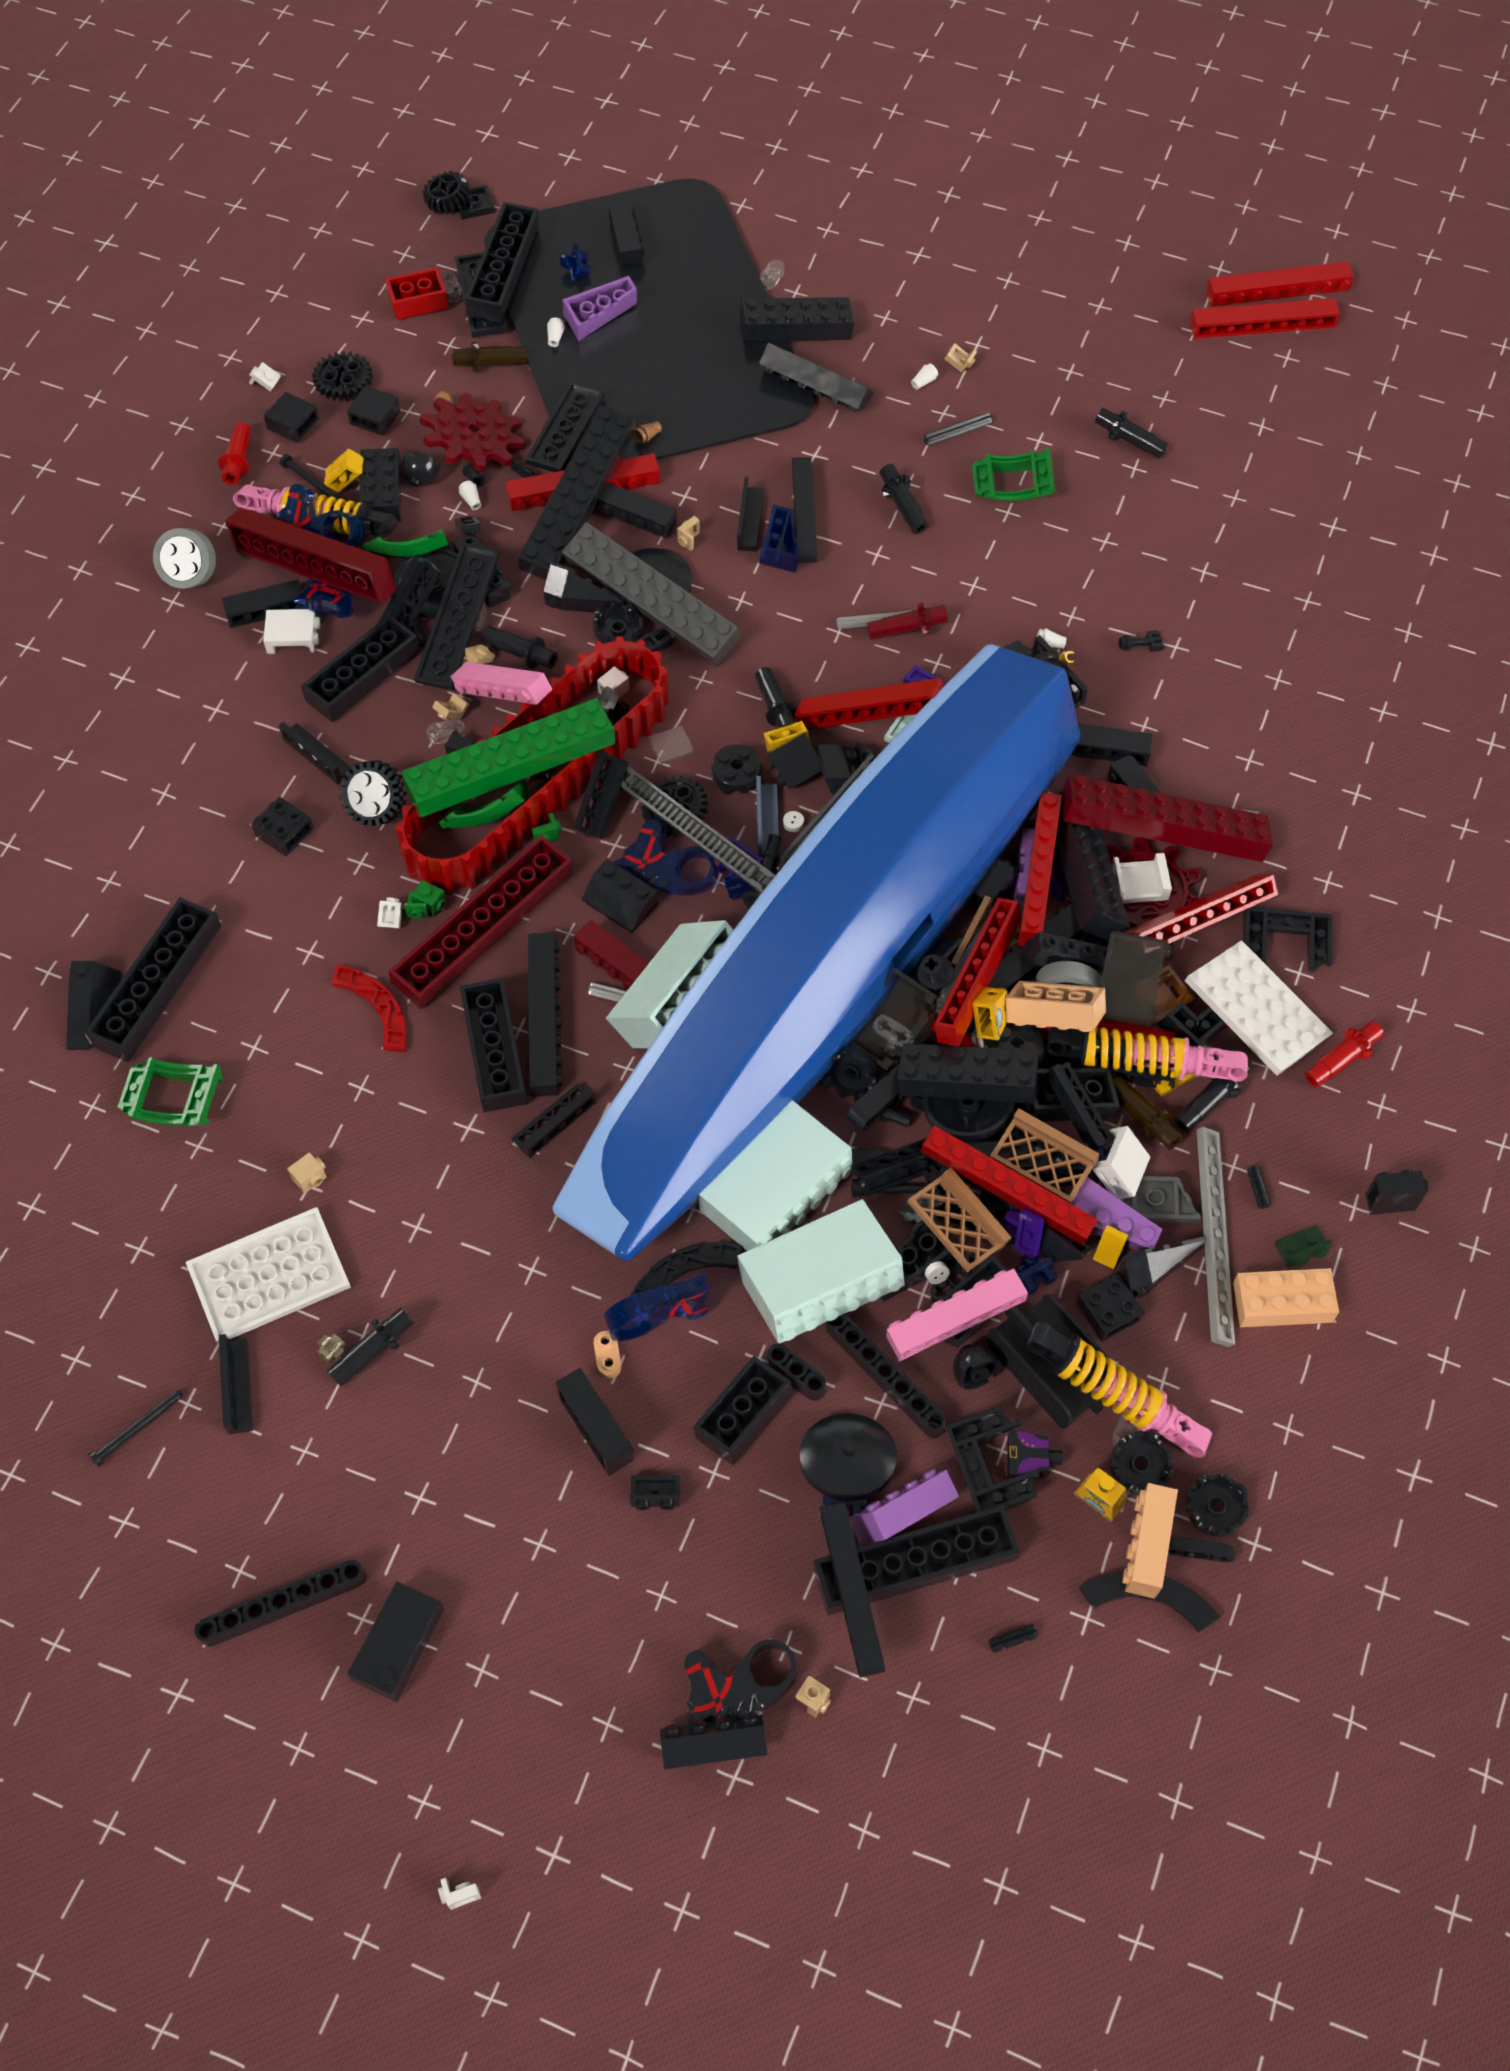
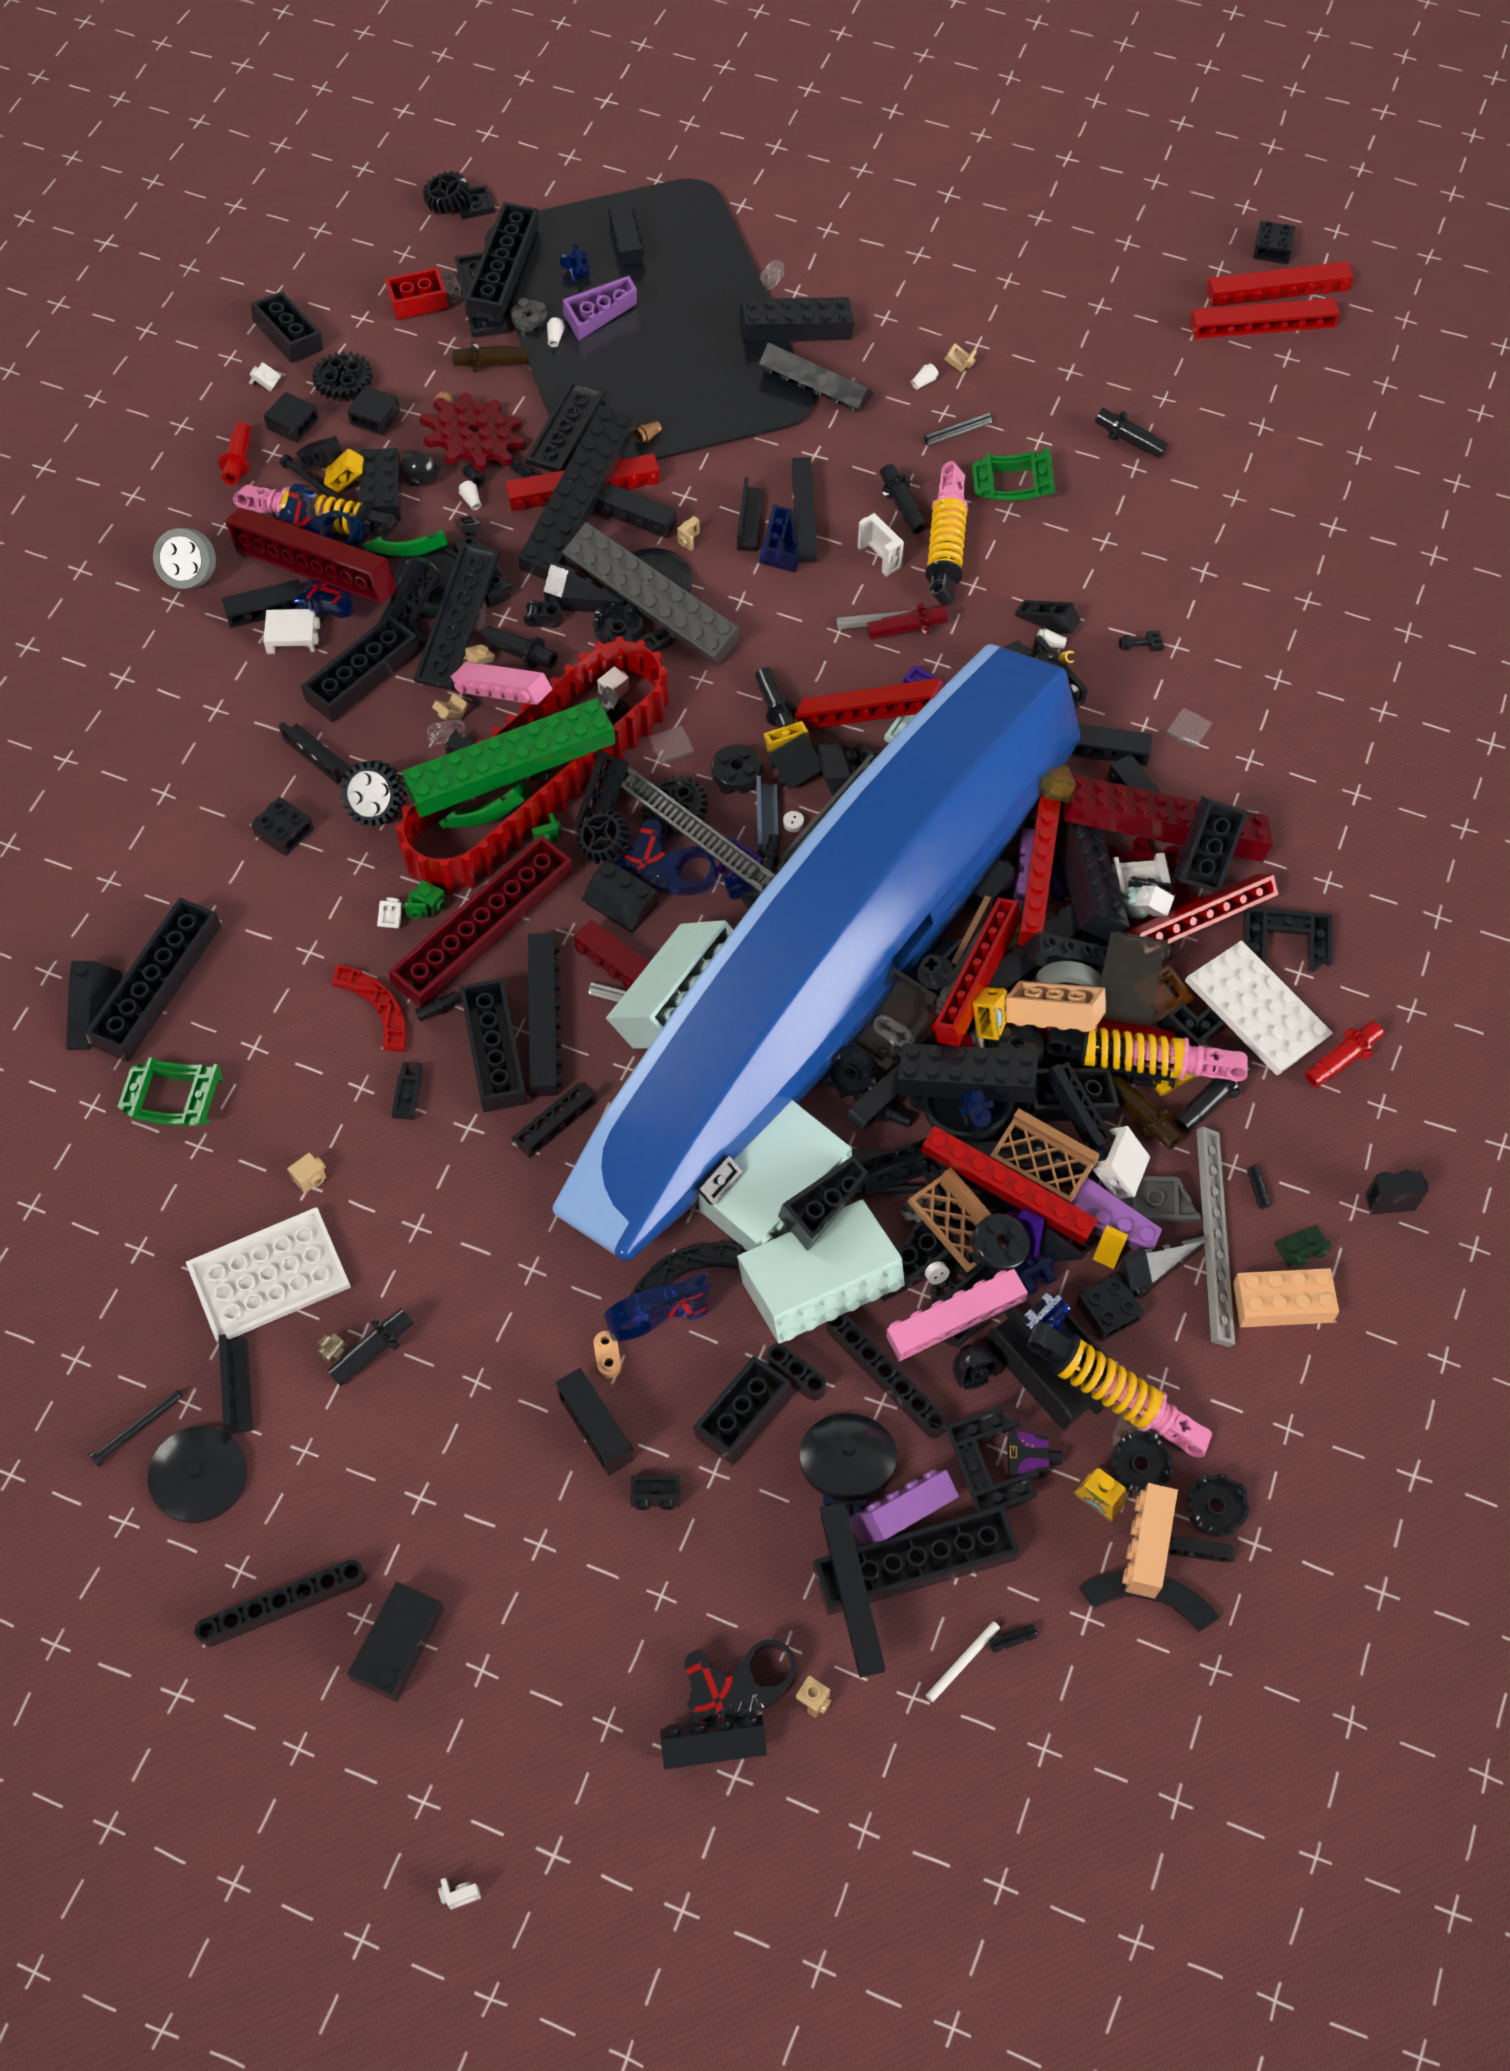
(197, 1474): none -> black dish
(286, 326): none -> black brick
(319, 452): none -> black brick
(407, 1093): none -> black hinge
(437, 1006): none -> black pin
(535, 309): none -> dark grey plate
(544, 613): none -> black piece
(599, 847): none -> black gear
(719, 1180): none -> plate
(819, 1203): none -> black wedge
(883, 541): none -> white panel
(947, 535): none -> piece
(962, 1662): none -> white bar
(976, 1107): none -> clear blue hips
(987, 1250): none -> black plate
(1052, 1313): none -> clear blue hips
(1054, 616): none -> black slope
(1058, 784): none -> clear yellow slope
(1129, 900): none -> light aqua head
(1139, 882): none -> black pin
(1154, 900): none -> white brick
(1189, 728): none -> clear piece
(1210, 844): none -> black brick
(1274, 242): none -> black brick

